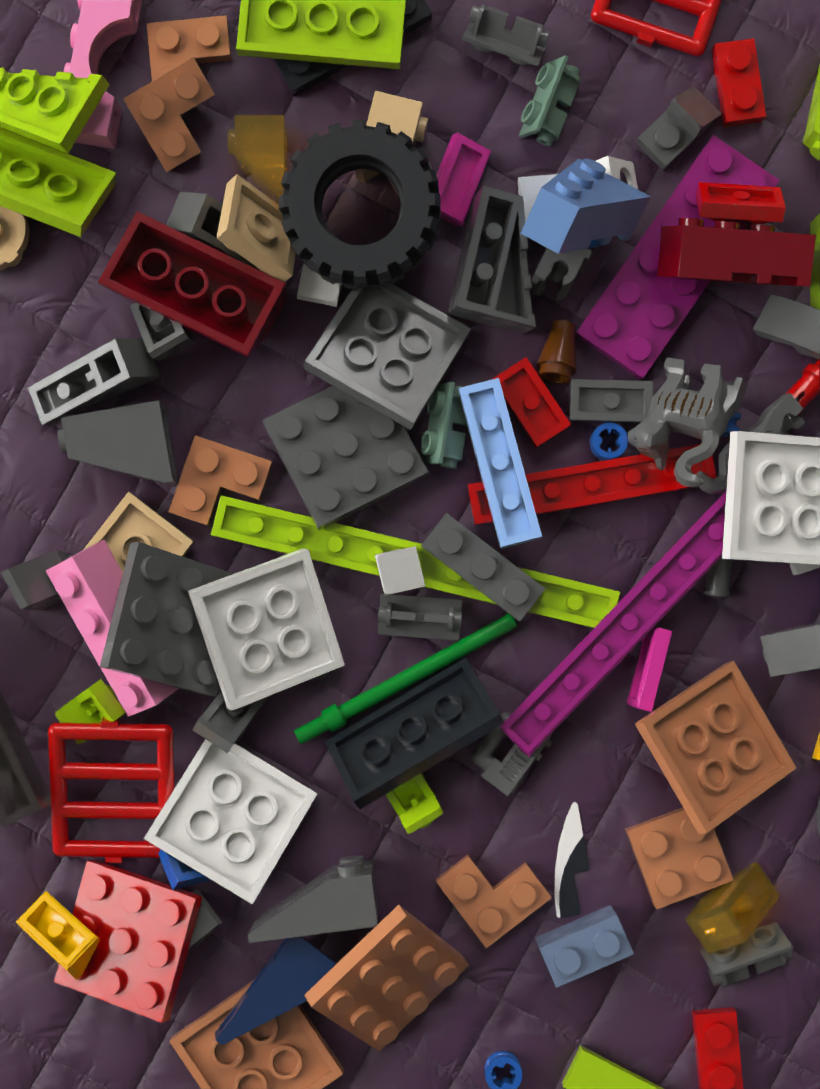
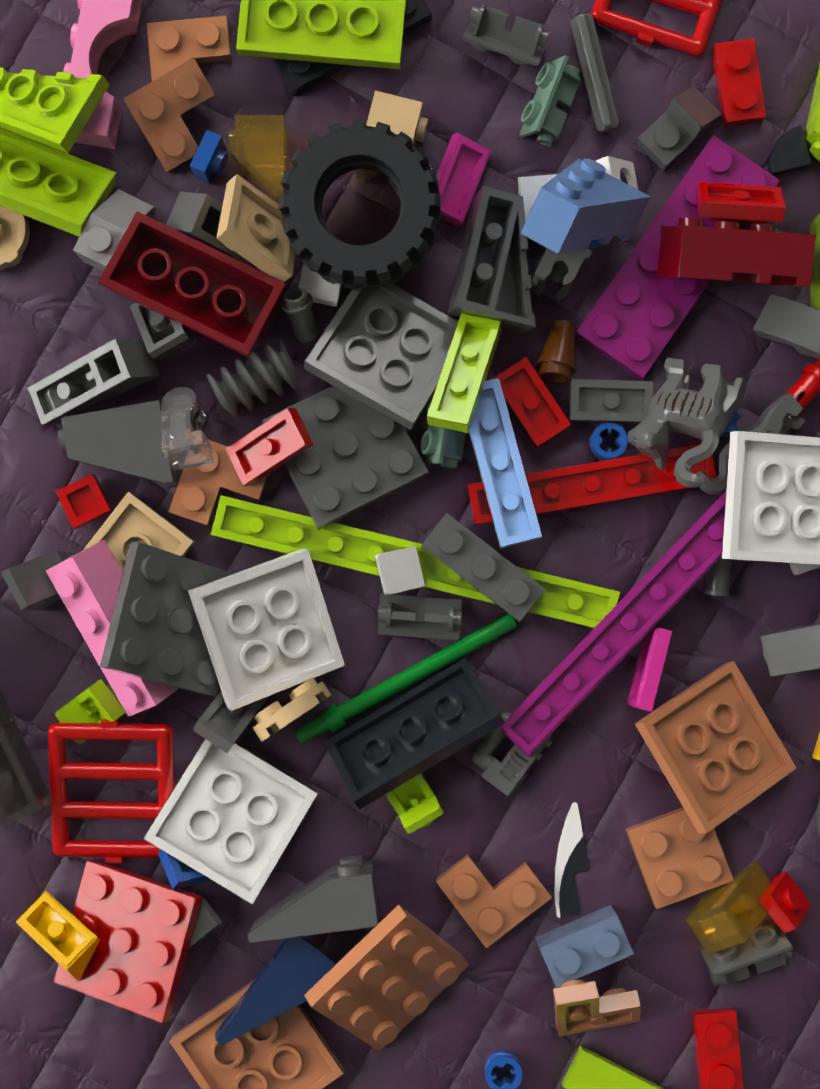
(84, 501): none -> red plate
(107, 228): none -> light grey slope
(182, 435): none -> clear leg
(209, 157): none -> blue plate
(254, 380): none -> dark grey piece
(269, 446): none -> plate
(298, 305): none -> dark grey pin
(302, 699): none -> tan plate
(464, 373): none -> lime plate
(582, 1010): none -> nougat plate
(594, 73): none -> dark grey axle
(785, 902): none -> red plate
(789, 153): none -> black tile

